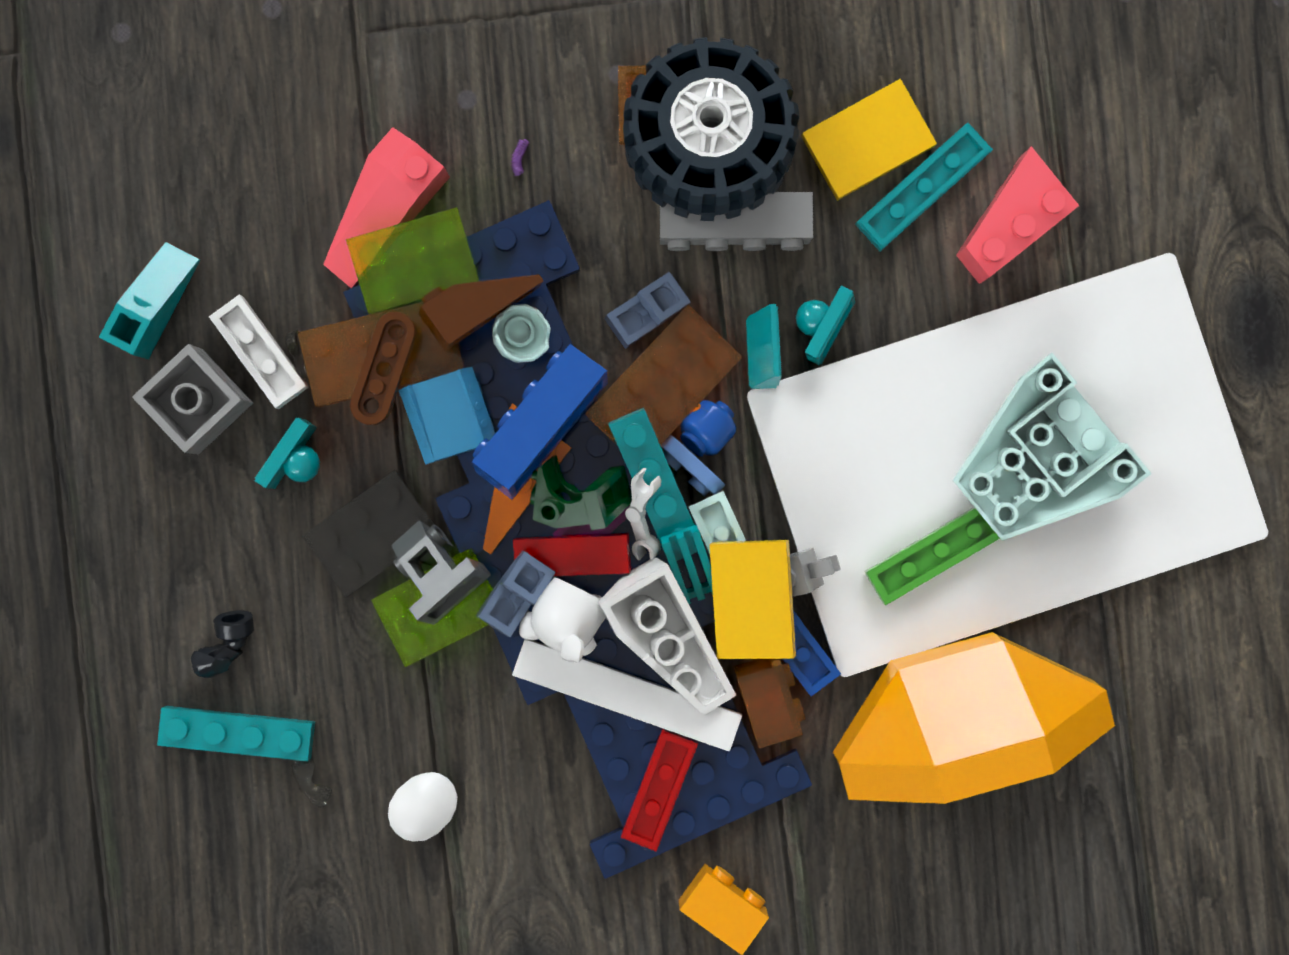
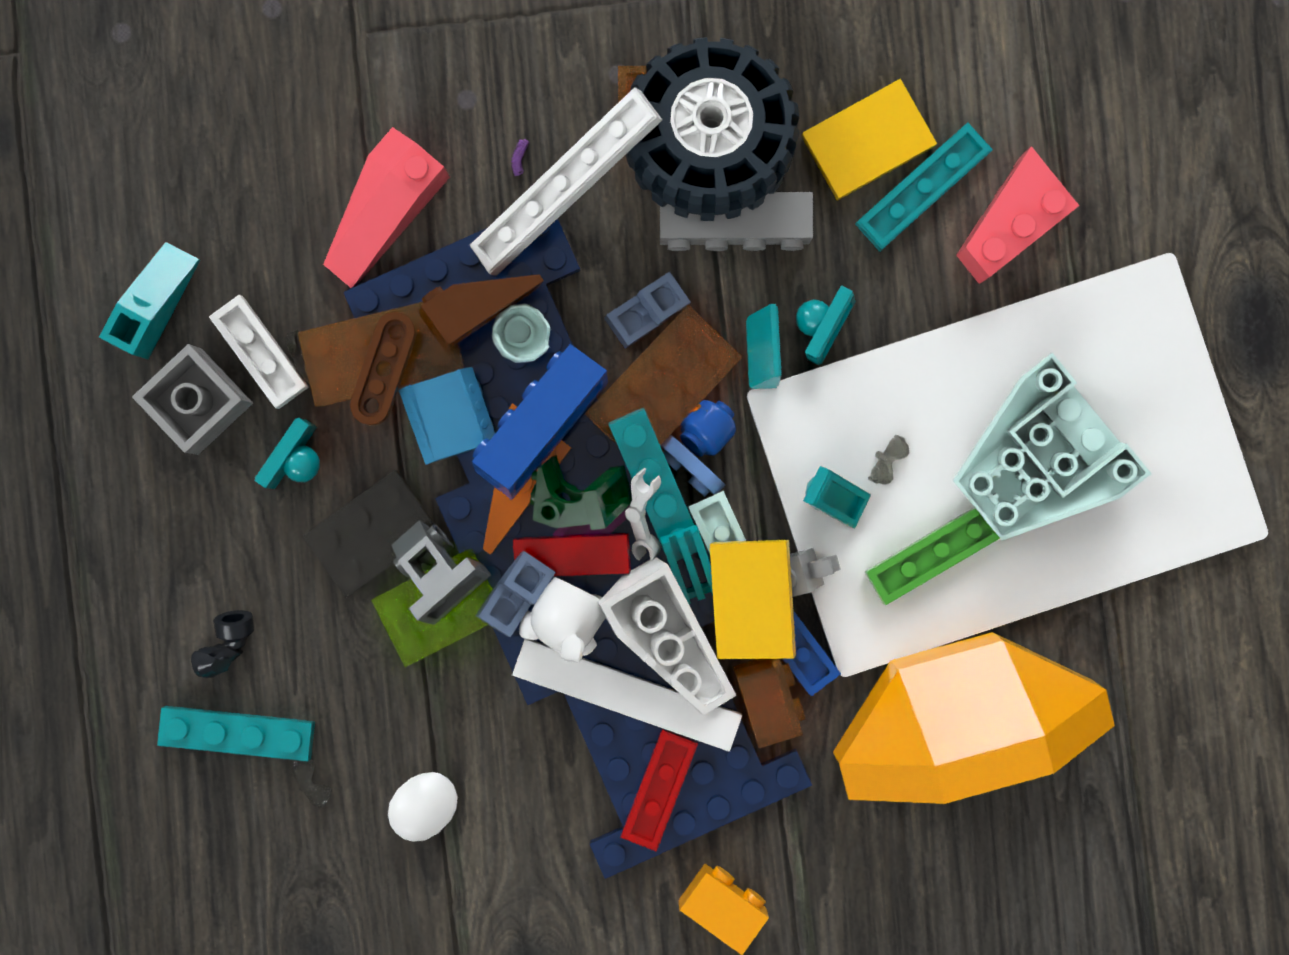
(411, 260): clear neon green plate -> none
(566, 181): none -> white tile
(836, 497): none -> teal tile
(883, 470): none -> clear smoke piece

